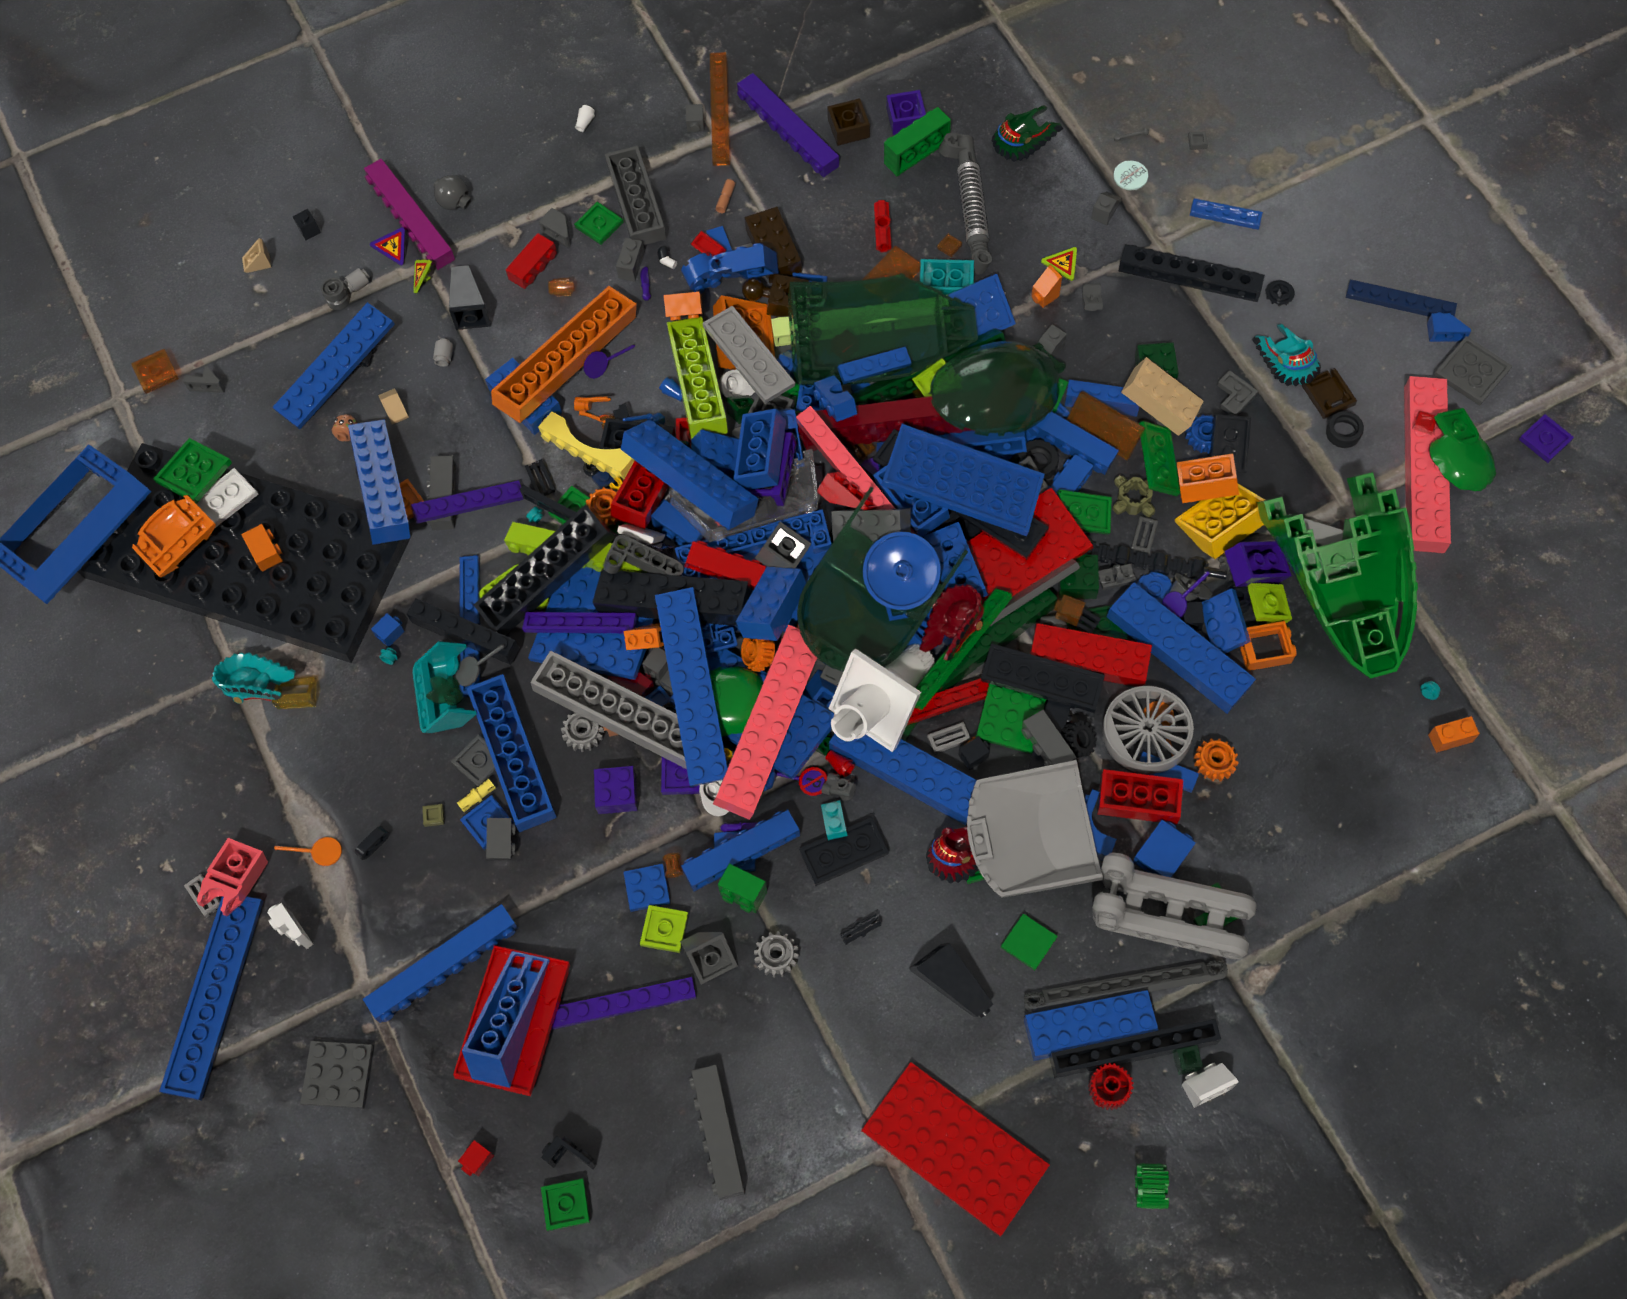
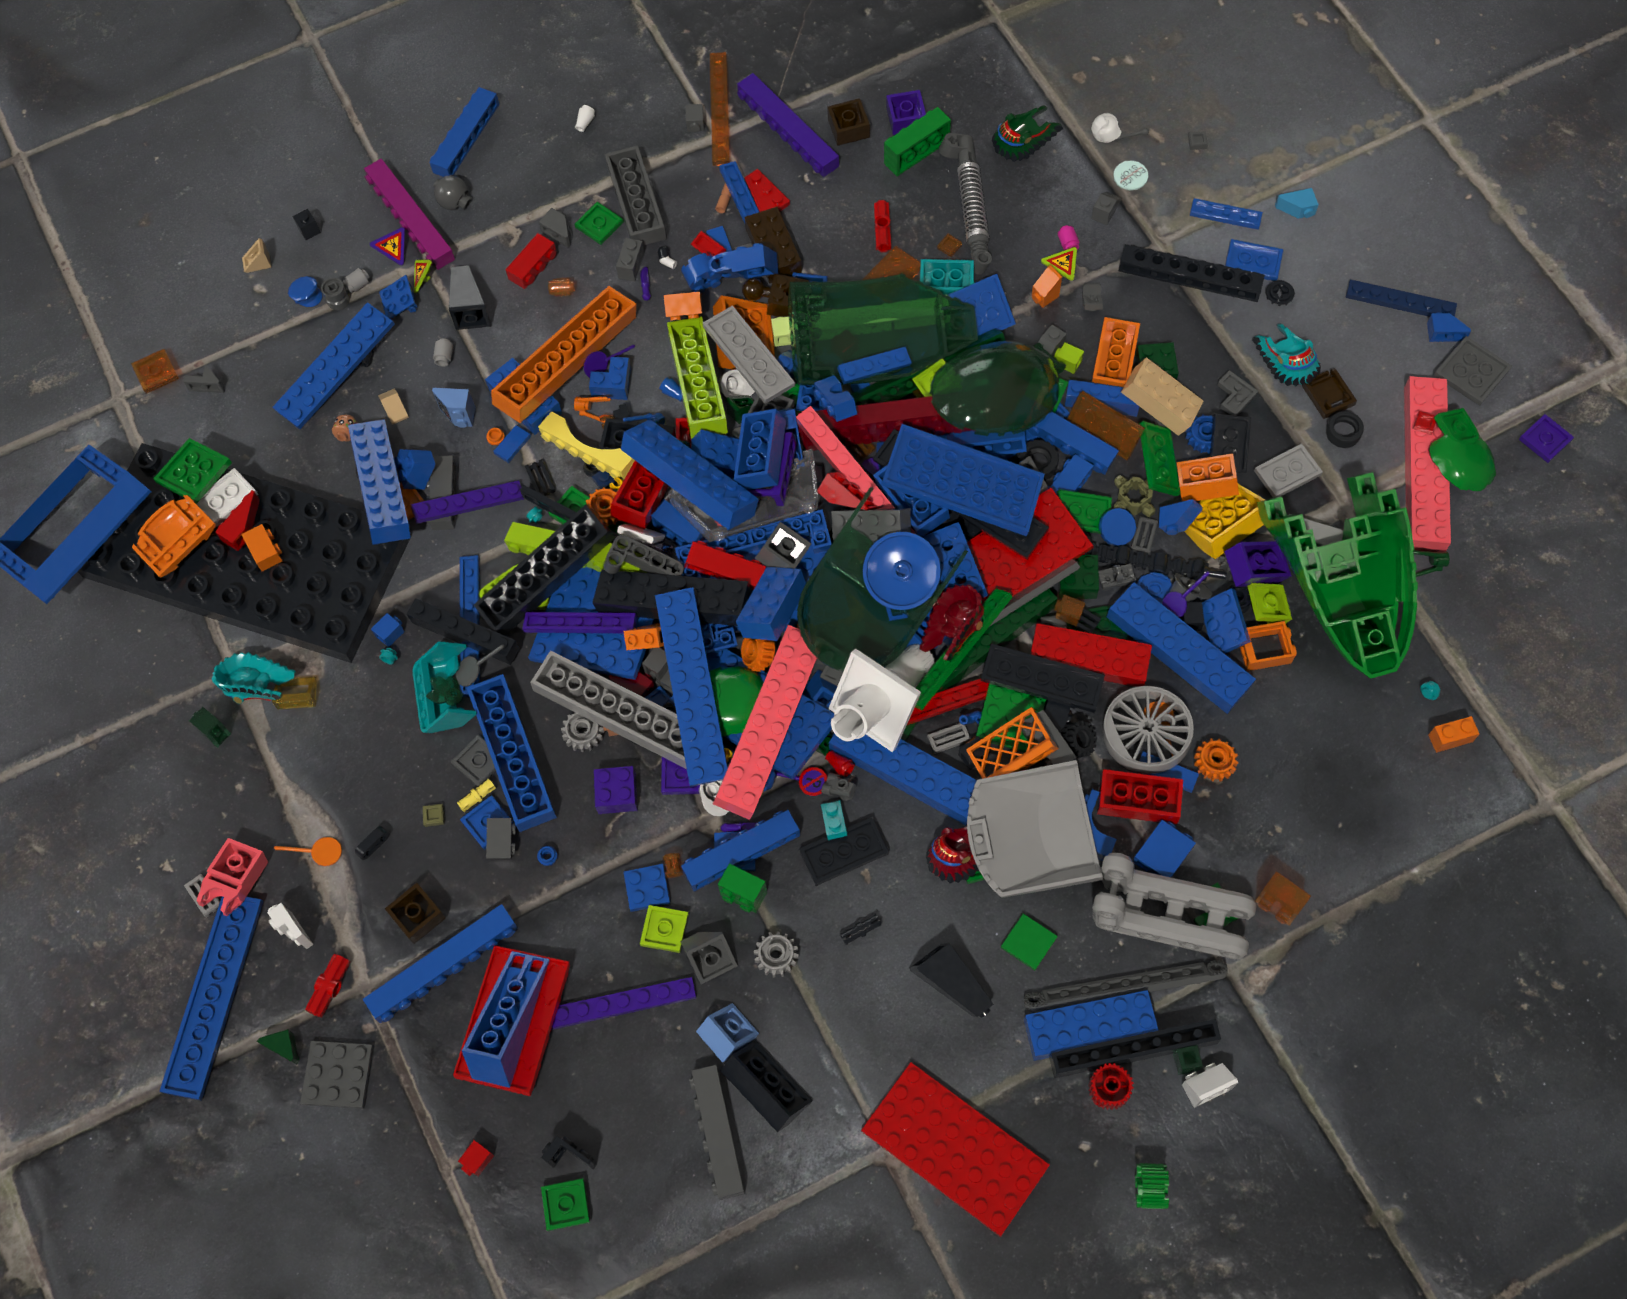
(209, 727): none -> clear green brick
(239, 521): none -> red slope
(281, 1043): none -> dark green slope
(305, 291): none -> blue piece
(327, 985): none -> red piece
(398, 297): none -> blue hinge
(414, 468): none -> blue brick
(415, 913): none -> dark brown brick
(456, 405): none -> medium blue slope
(464, 132): none -> blue brick
(495, 436): none -> orange plate
(512, 444): none -> blue tile
(547, 850): none -> blue plate
(612, 383): none -> blue brick
(727, 1032): none -> medium blue slope
(738, 189): none -> blue tile
(765, 193): none -> red wing
(766, 1085): none -> black slope
(970, 718): none -> blue arm
(1025, 760): none -> orange fence
(1068, 237): none -> dark pink brick
(1070, 357): none -> lime brick
(1105, 128): none -> white hair
(1115, 352): none -> orange brick
(1117, 527): none -> blue tile
(1178, 516): none -> blue slope
(1255, 258): none -> blue tile
(1282, 899): none -> clear orange brick
(1288, 471): none -> light grey plate
(1298, 203): none -> dark azure slope
(1438, 559): none -> dark green plant

